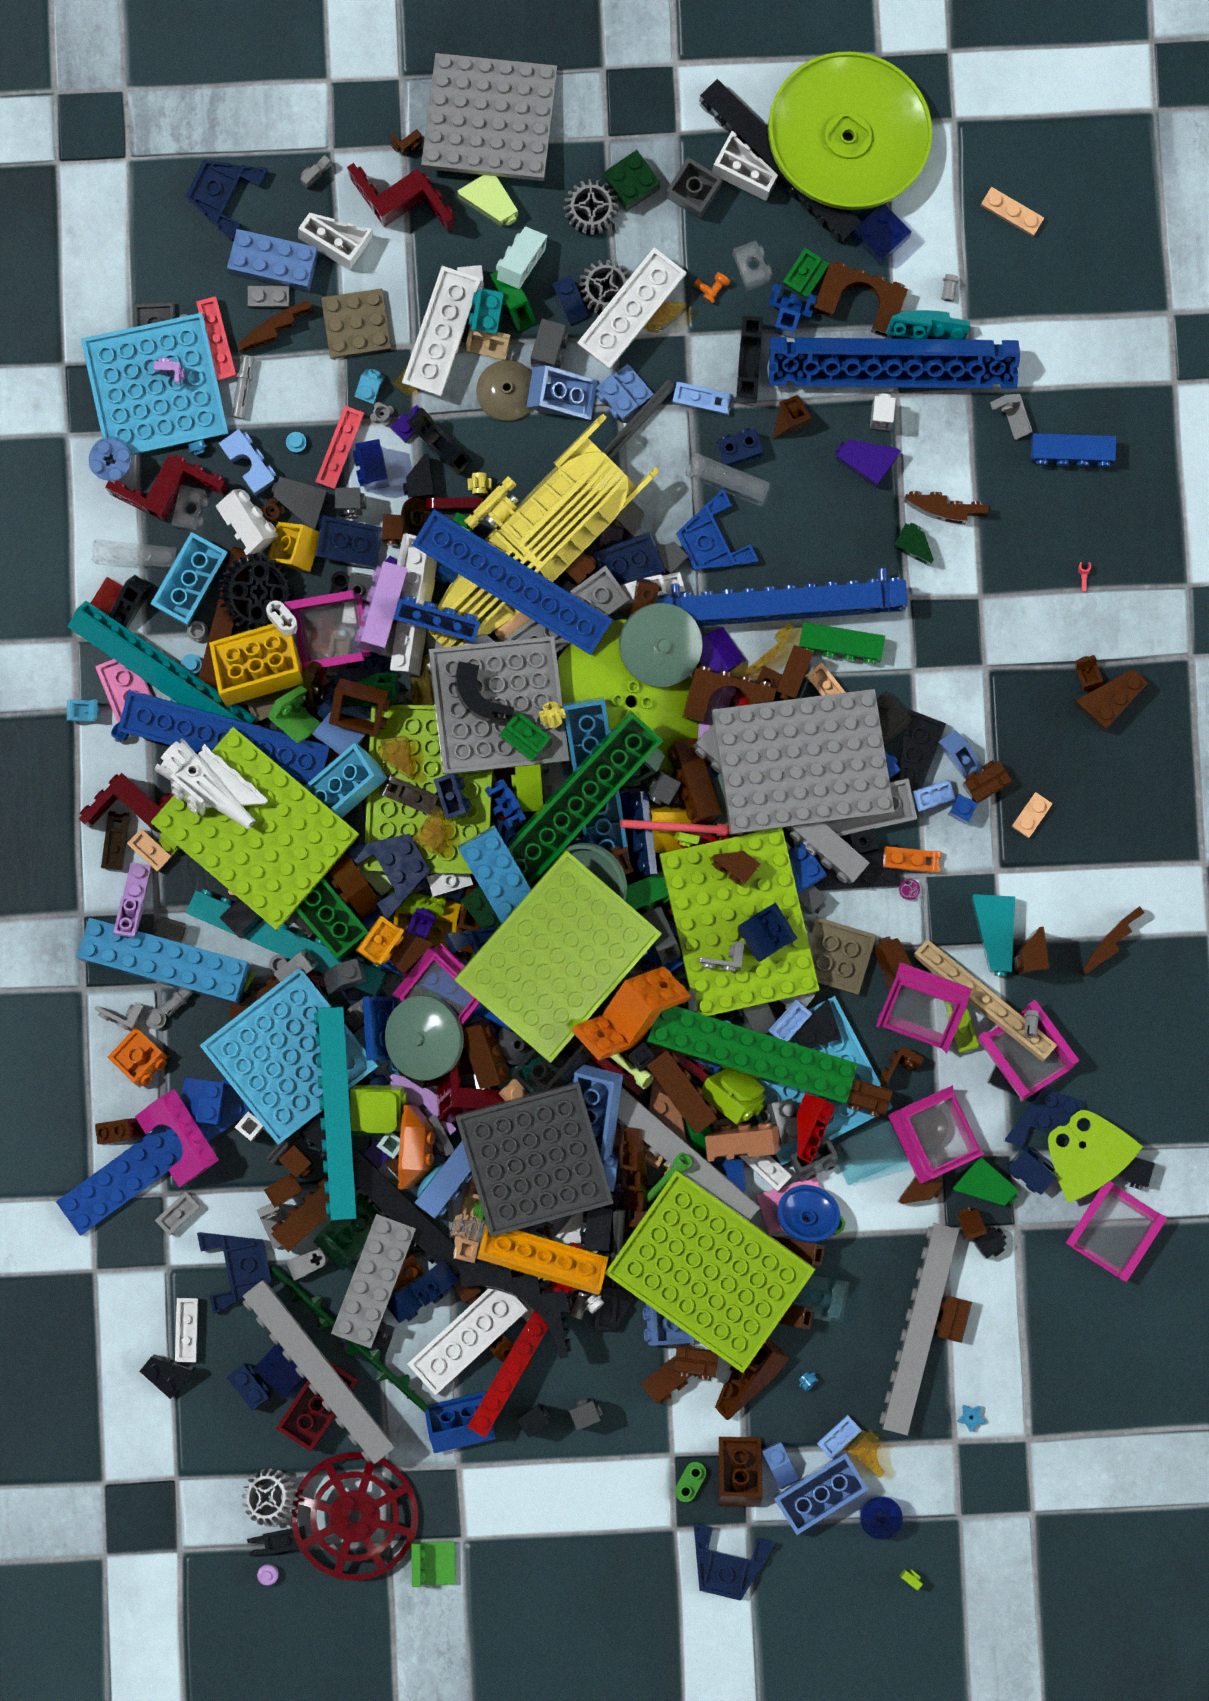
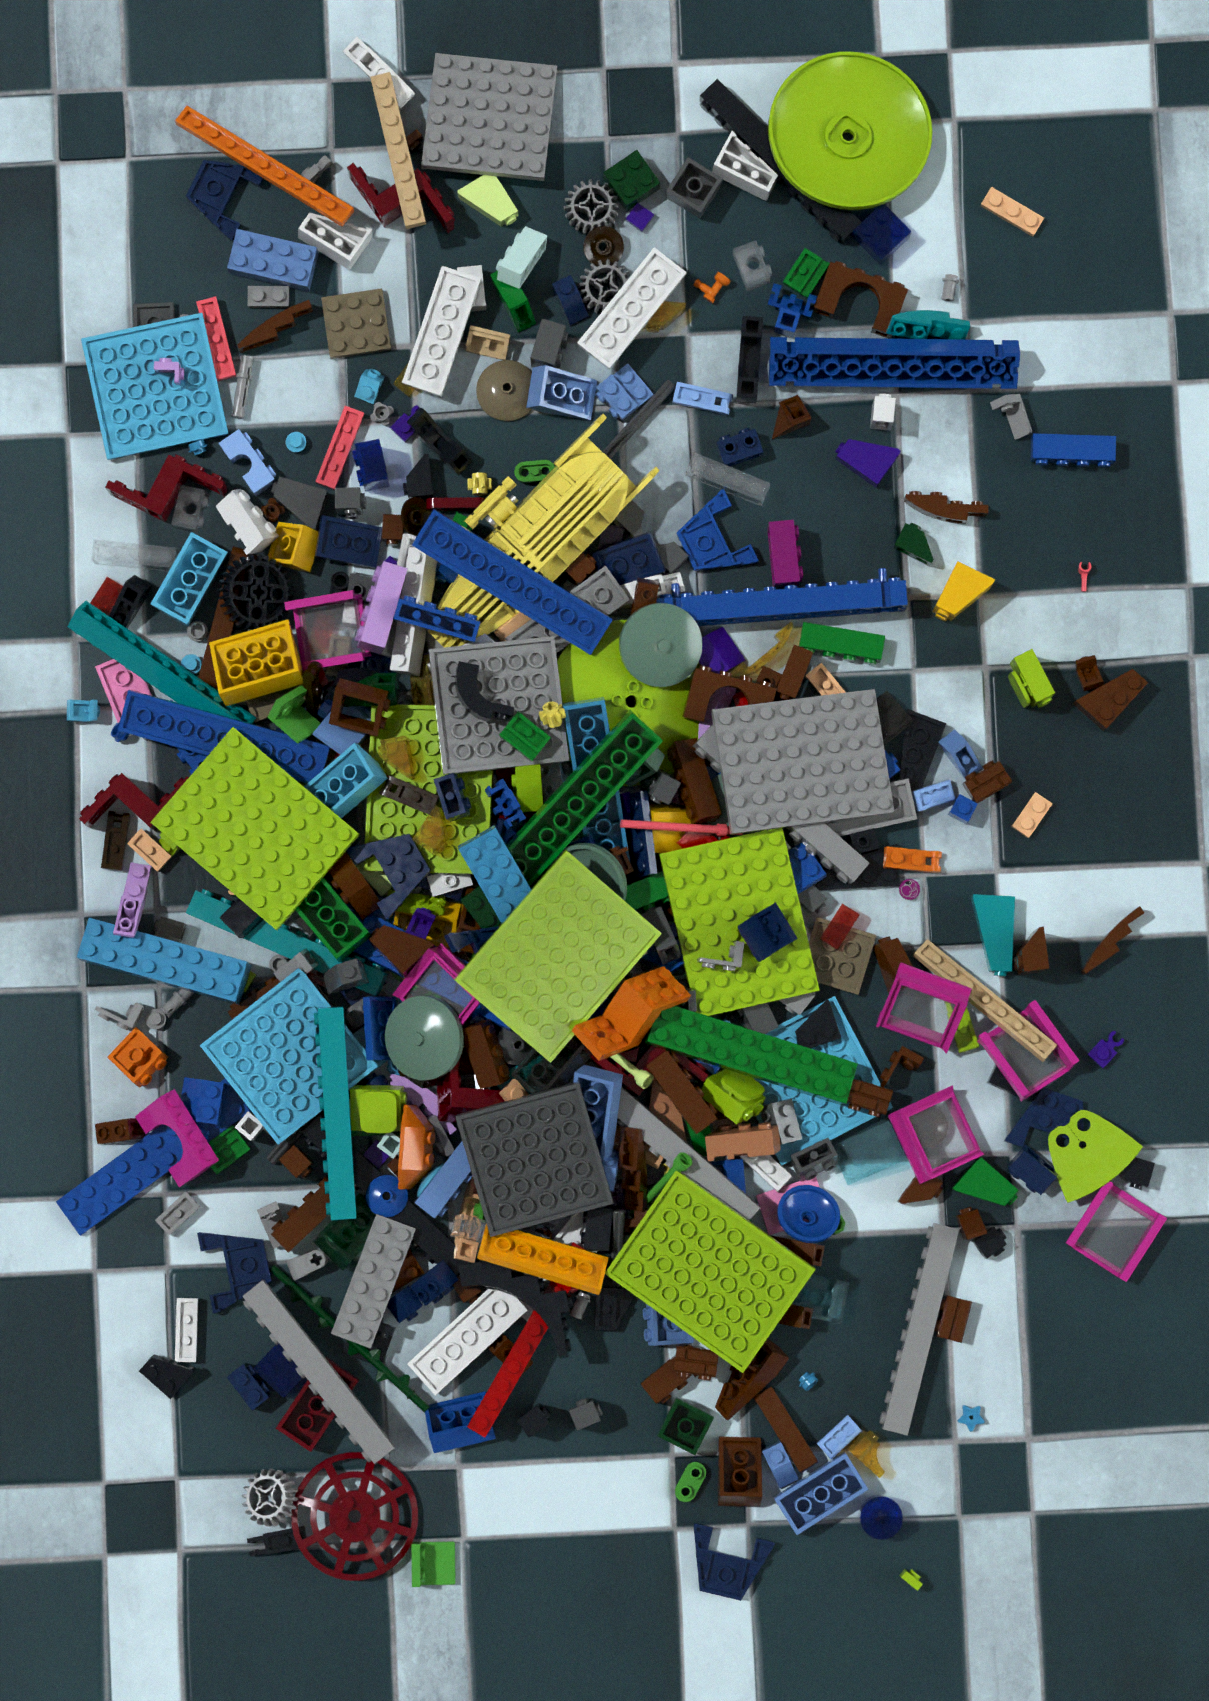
(98, 461): medium blue brick -> none
(208, 782): white piece -> none
(228, 1148): none -> green plate
(264, 166): none -> orange plate
(267, 1574): lavender piece -> none
(283, 1190): reddish brown slope -> none
(285, 615): white beam -> none
(373, 65): none -> white slope
(380, 941): light orange bracket -> none
(382, 1207): none -> blue dish
(398, 150): none -> tan plate
(487, 310): teal bracket -> none
(534, 469): none -> bright green plate
(594, 1303): white plate -> none
(612, 240): none -> dark brown dish
(639, 217): none -> dark purple tile
(640, 1056): black tile -> none
(685, 1426): none -> dark green brick
(686, 839): lime plate -> none
(737, 864): reddish brown slope -> none
(784, 553): none -> magenta brick
(786, 1429): none -> reddish brown slope
(790, 1021): light blue plate -> none
(811, 1125): red slope -> none
(839, 926): none -> clear red plate
(960, 591): none -> yellow slope
(1030, 680): none -> lime brick
(1031, 1023): light grey pin -> none
(1103, 1051): none -> dark purple plate

